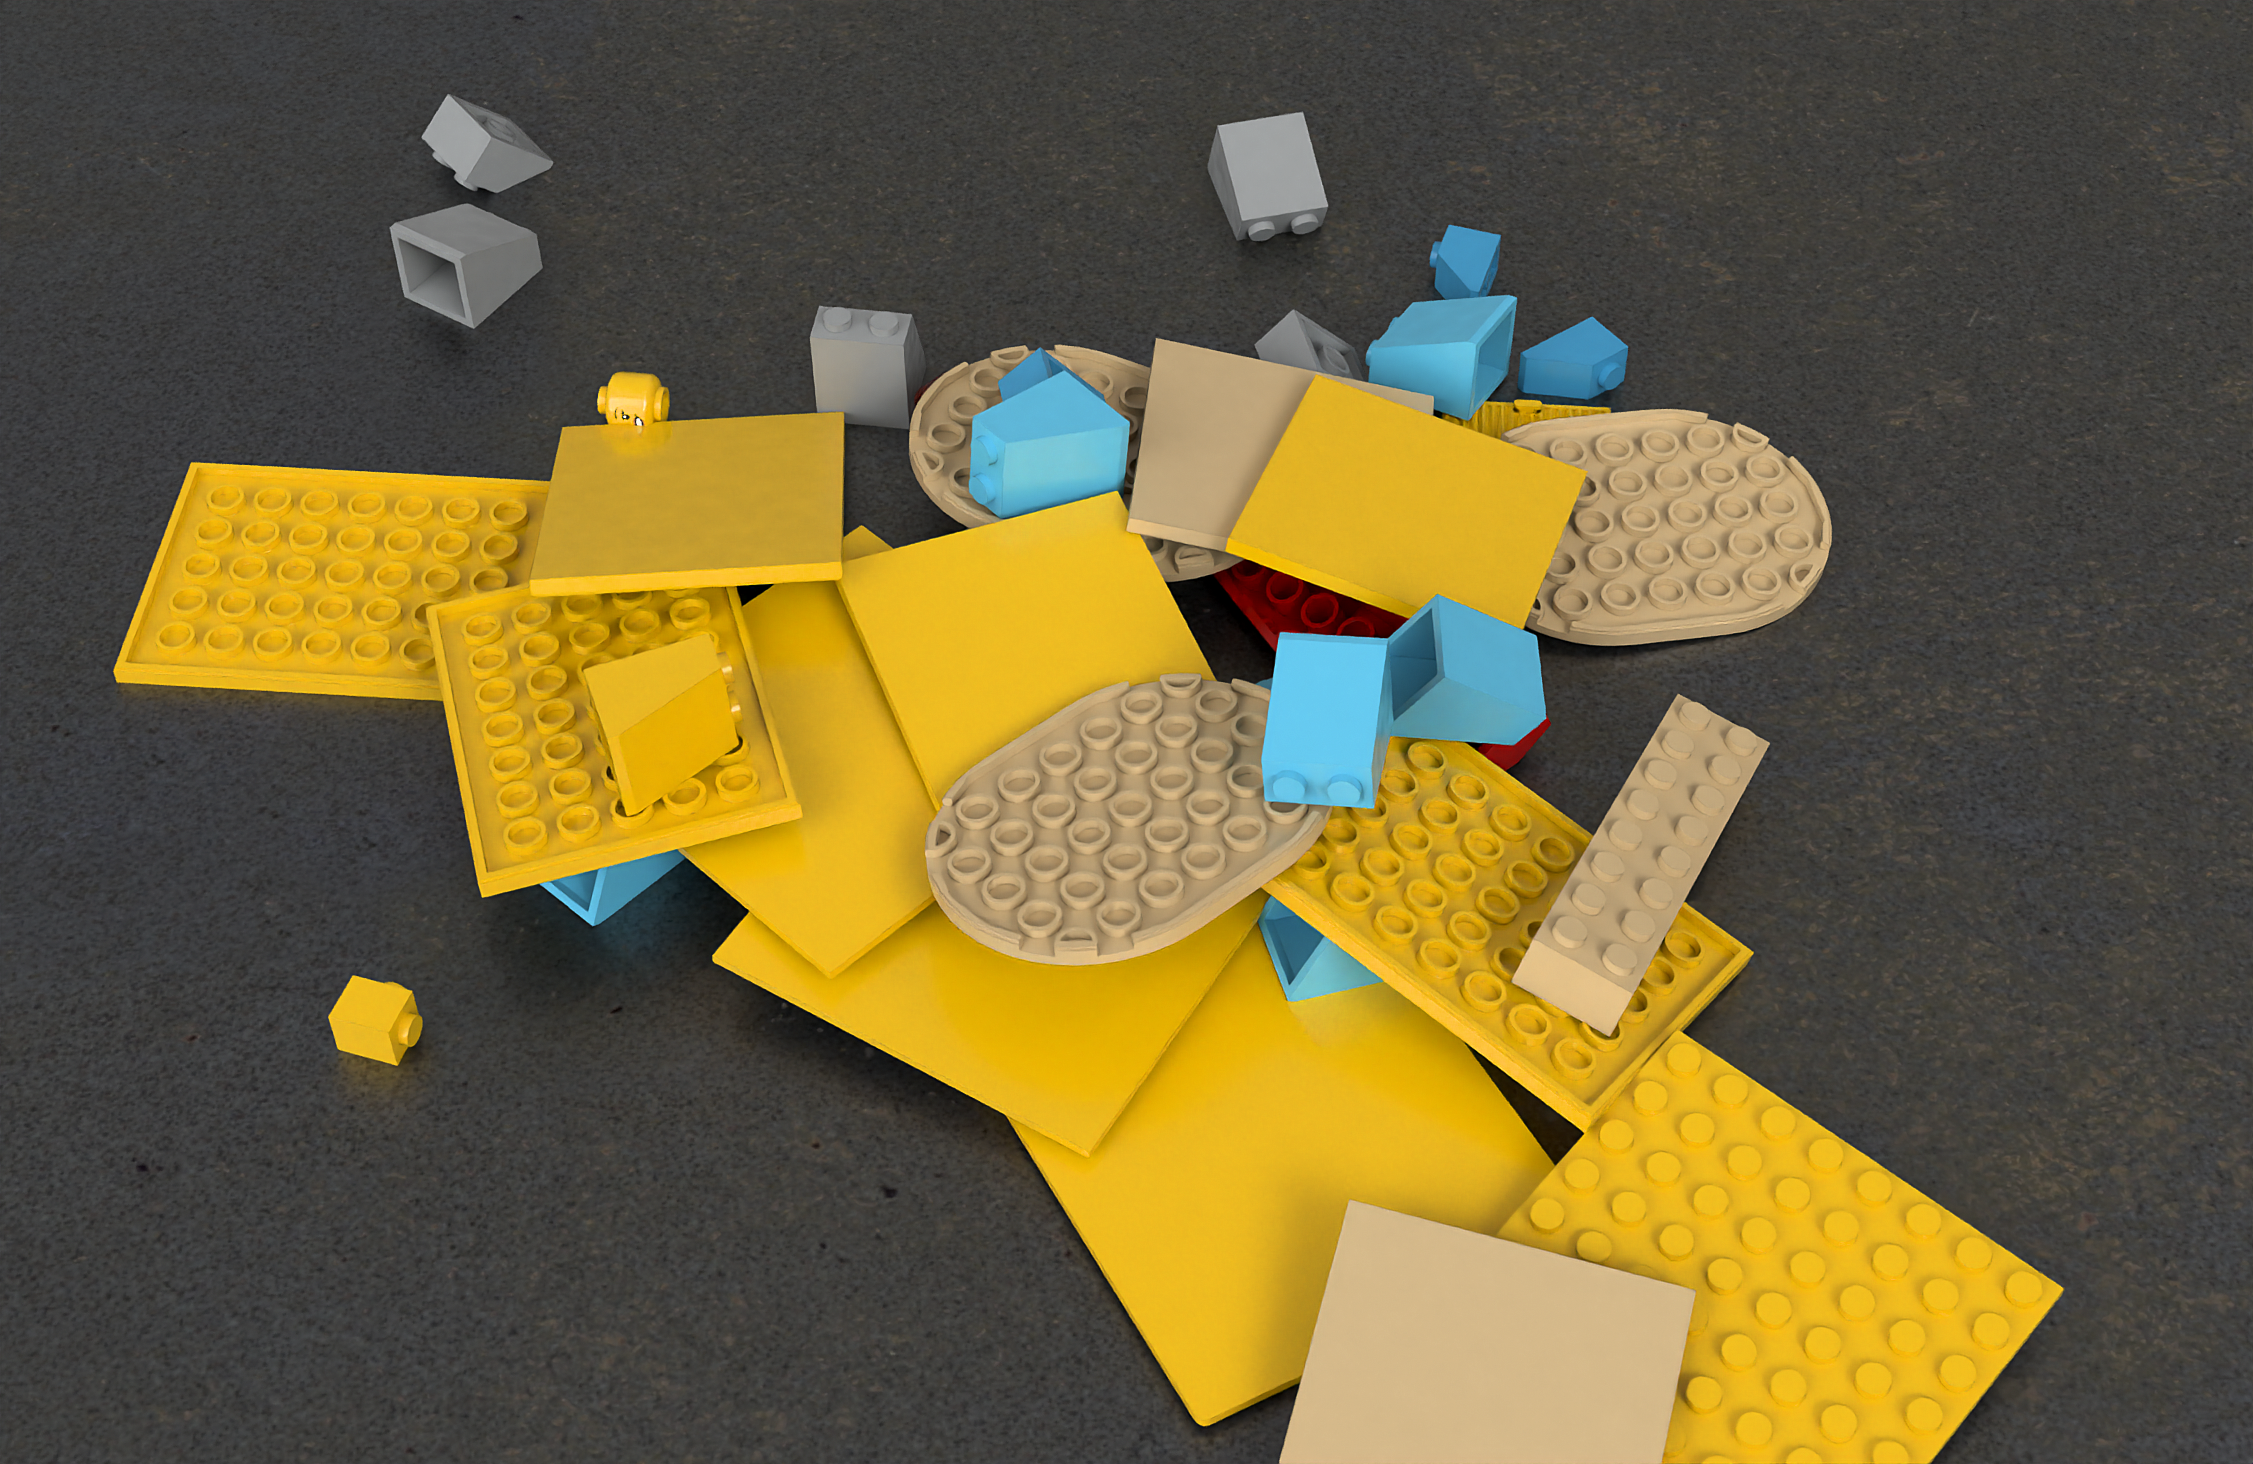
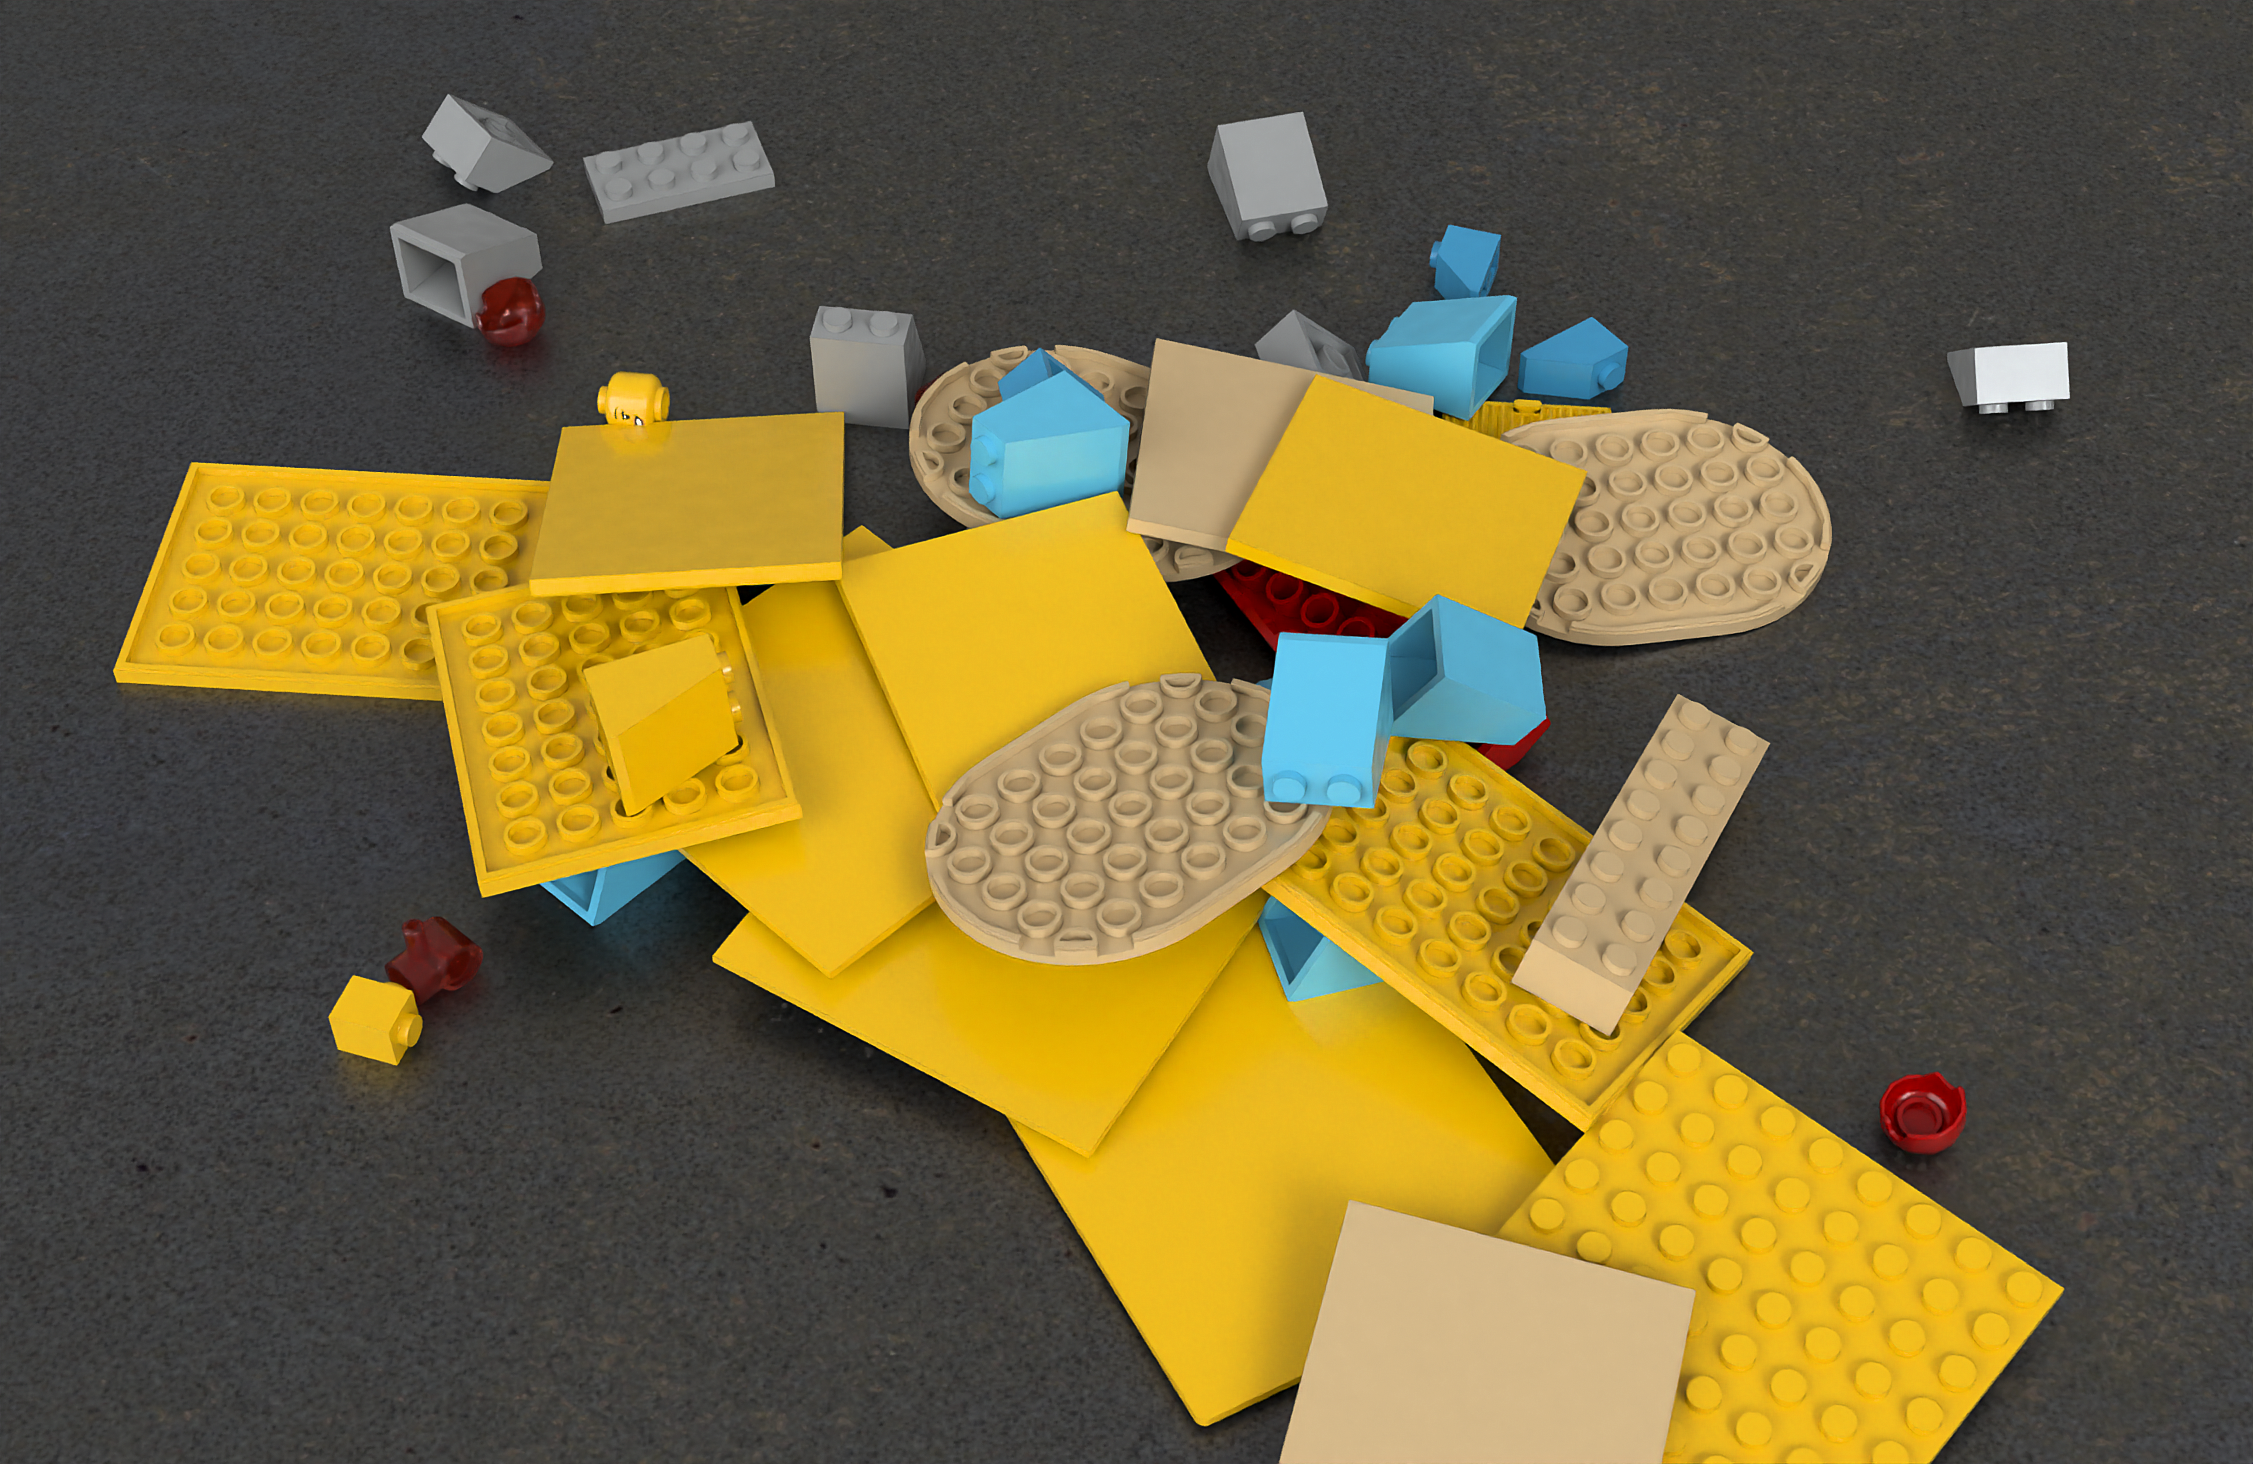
(434, 958): none -> clear red piece
(511, 312): none -> clear red hair
(678, 172): none -> light grey plate
(1923, 1113): none -> red hair
(2011, 375): none -> slope

